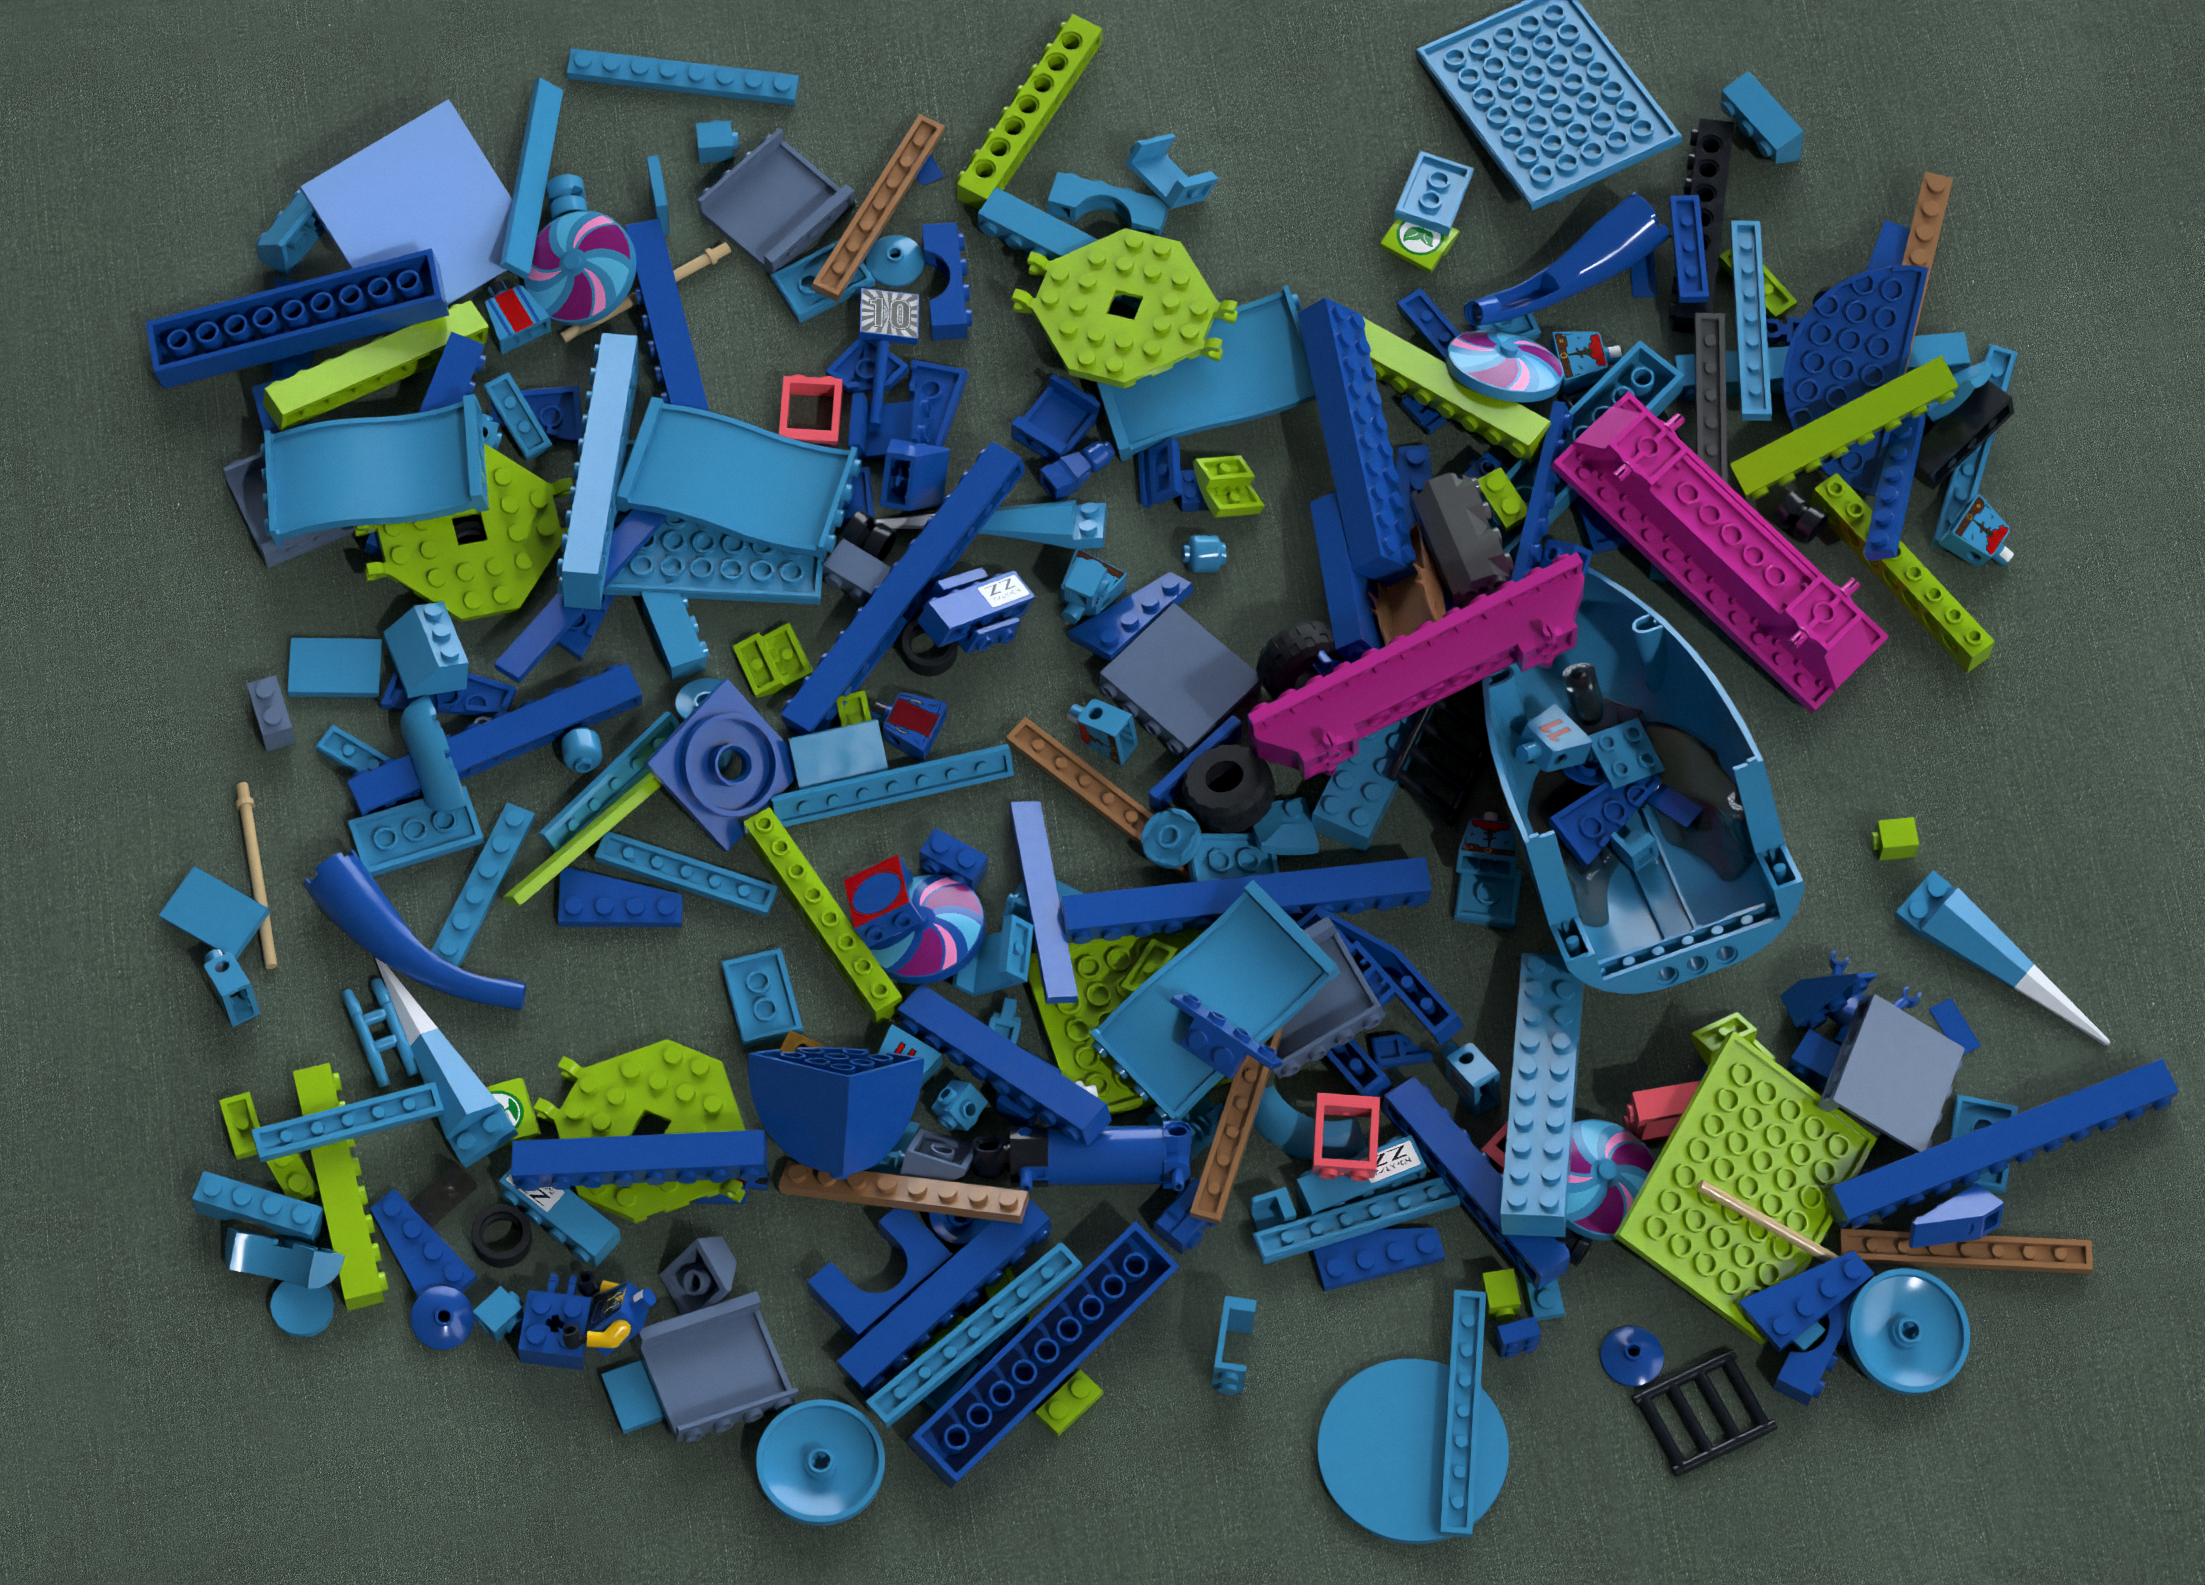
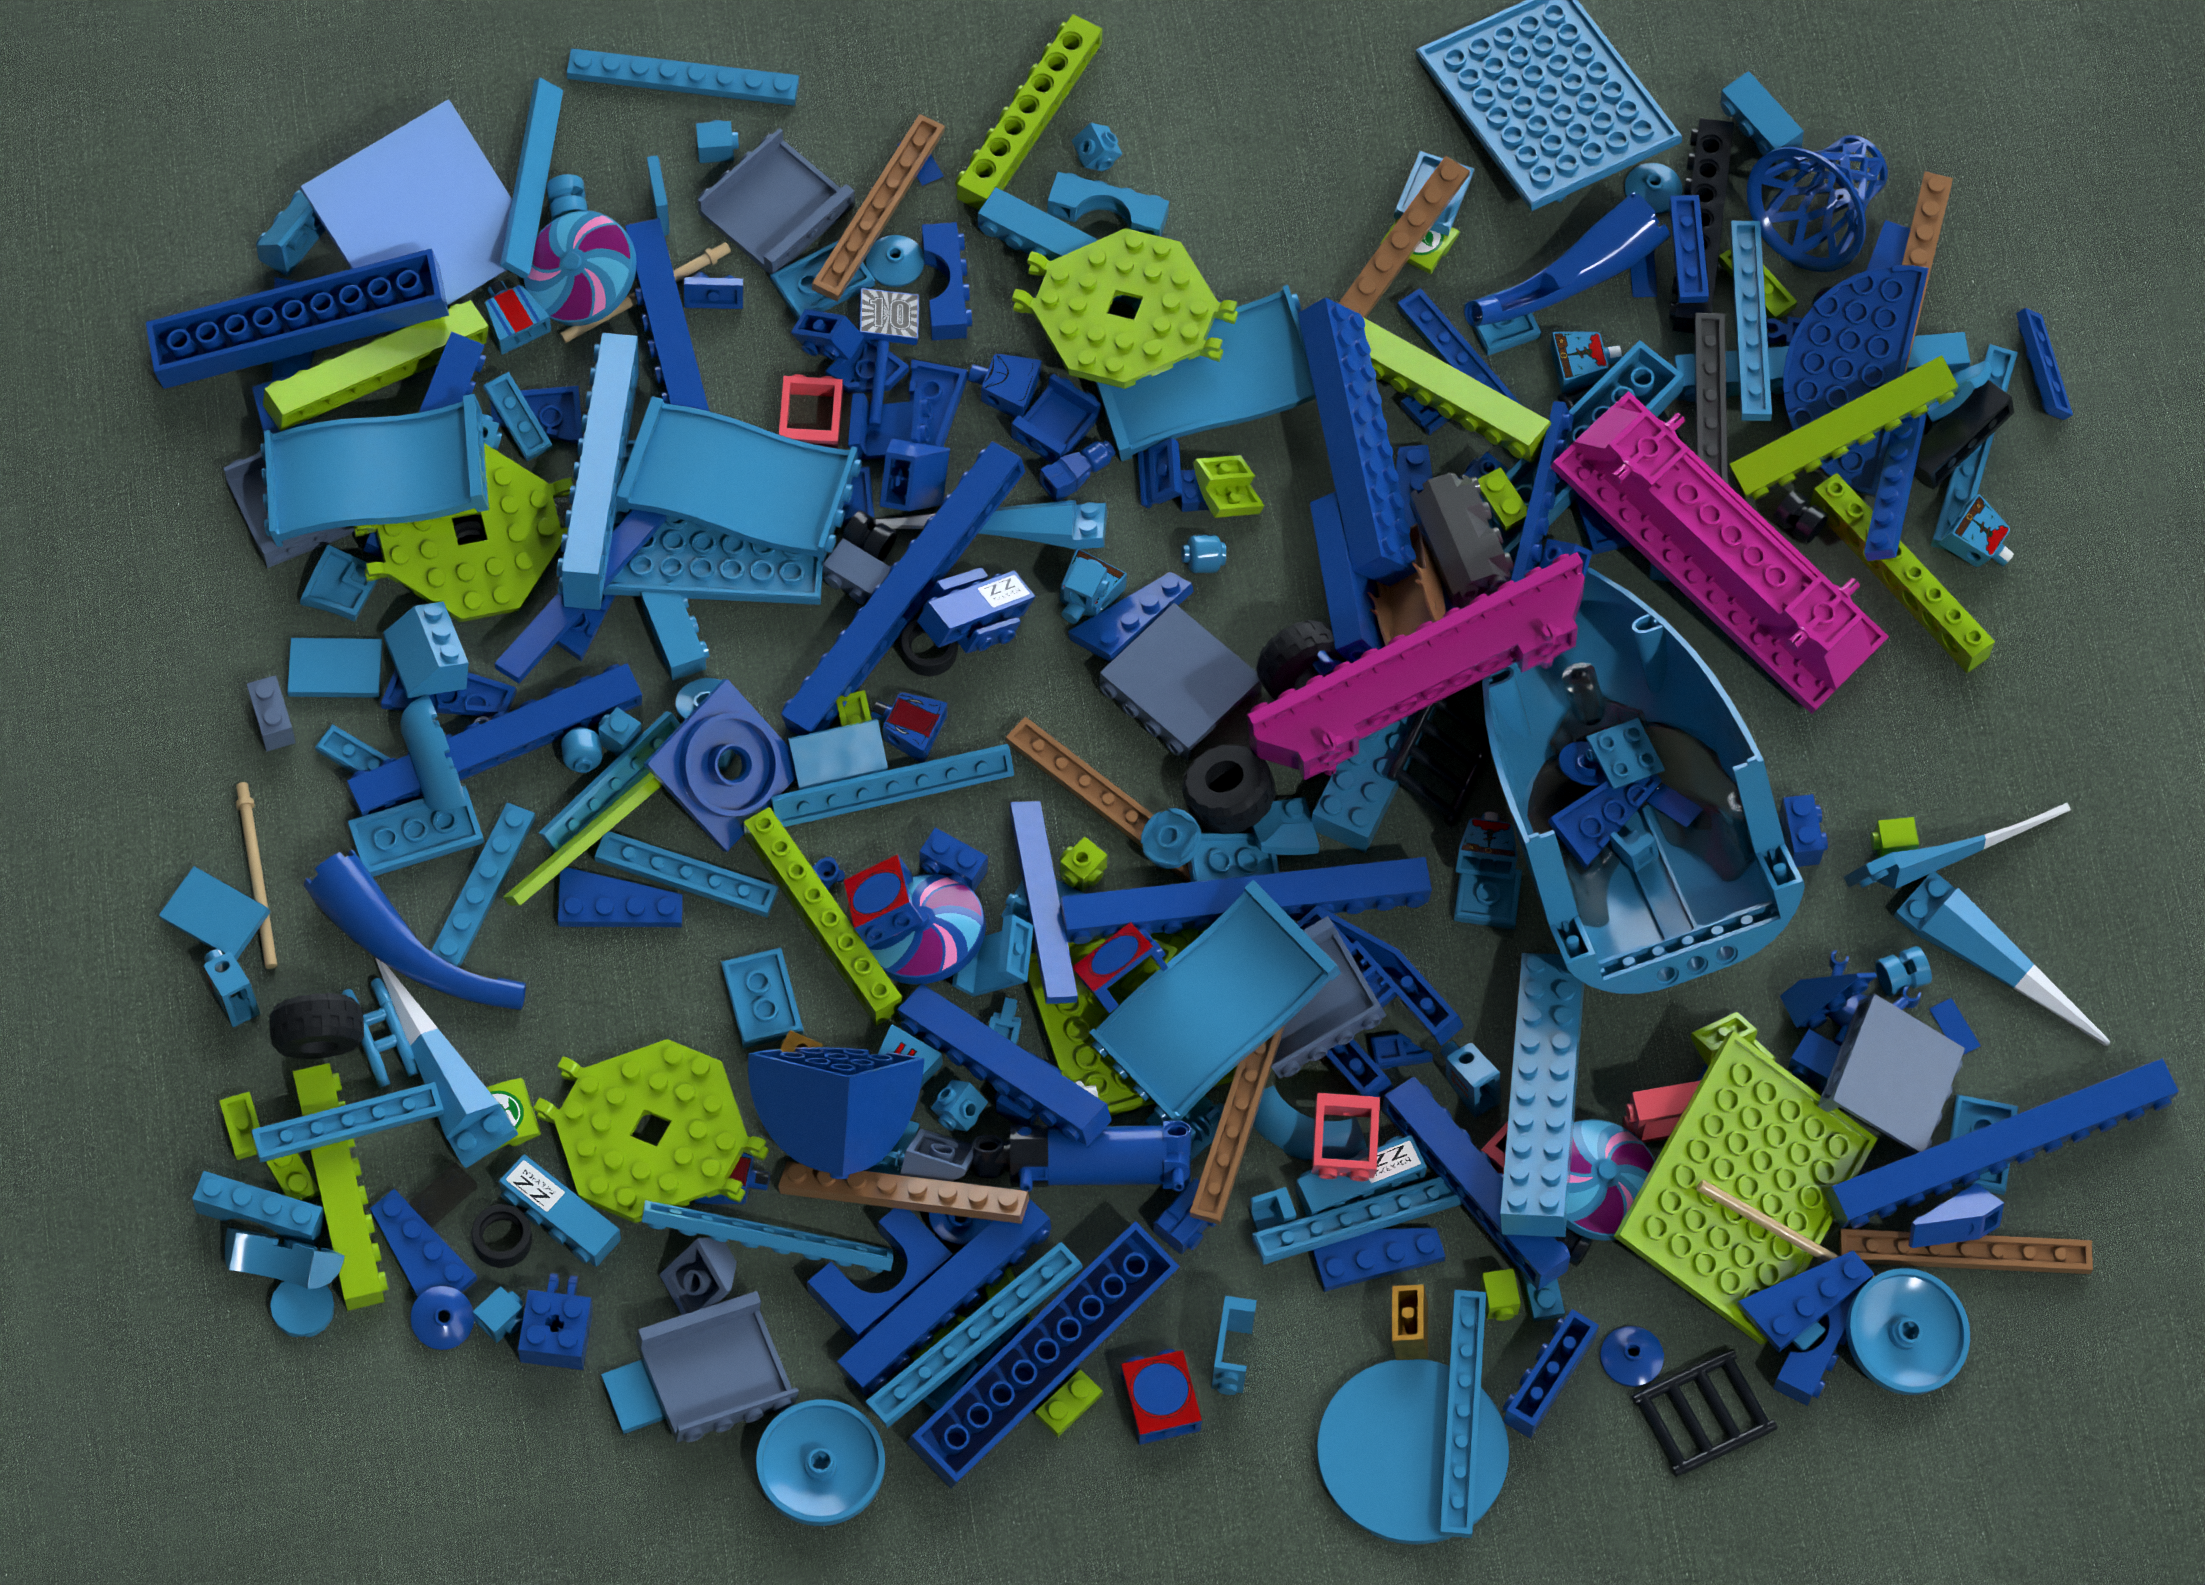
(316, 1026): none -> black tyre
(338, 584): none -> dark azure plate
(614, 1315): torso -> none
(618, 731): none -> dark azure brick
(639, 1159): blue brick -> none
(713, 292): none -> blue tile
(773, 660): lime slope -> none
(777, 1238): none -> dark azure plate
(827, 334): none -> blue brick
(828, 865): none -> blue plate
(1008, 383): none -> blue torso
(1082, 864): none -> lime brick
(1096, 147): none -> dark azure brick
(1105, 729): dark azure torso -> none
(1115, 959): none -> blue panel
(1161, 1396): none -> panel
(1164, 177): dark azure panel -> none
(1172, 783): blue tile -> none
(1218, 1041): blue bracket -> none
(1405, 237): none -> medium nougat plate
(1410, 1322): none -> pearl gold brick
(1504, 366): dish -> none
(1517, 1337): blue piece -> none
(1551, 1373): none -> blue brick
(1553, 741): dark azure torso -> none
(1656, 195): none -> dark azure dish
(1802, 830): none -> blue brick
(1853, 198): none -> blue piece
(1907, 866): none -> dark azure plate
(1907, 969): none -> dark azure wheel
(2044, 364): none -> blue plate

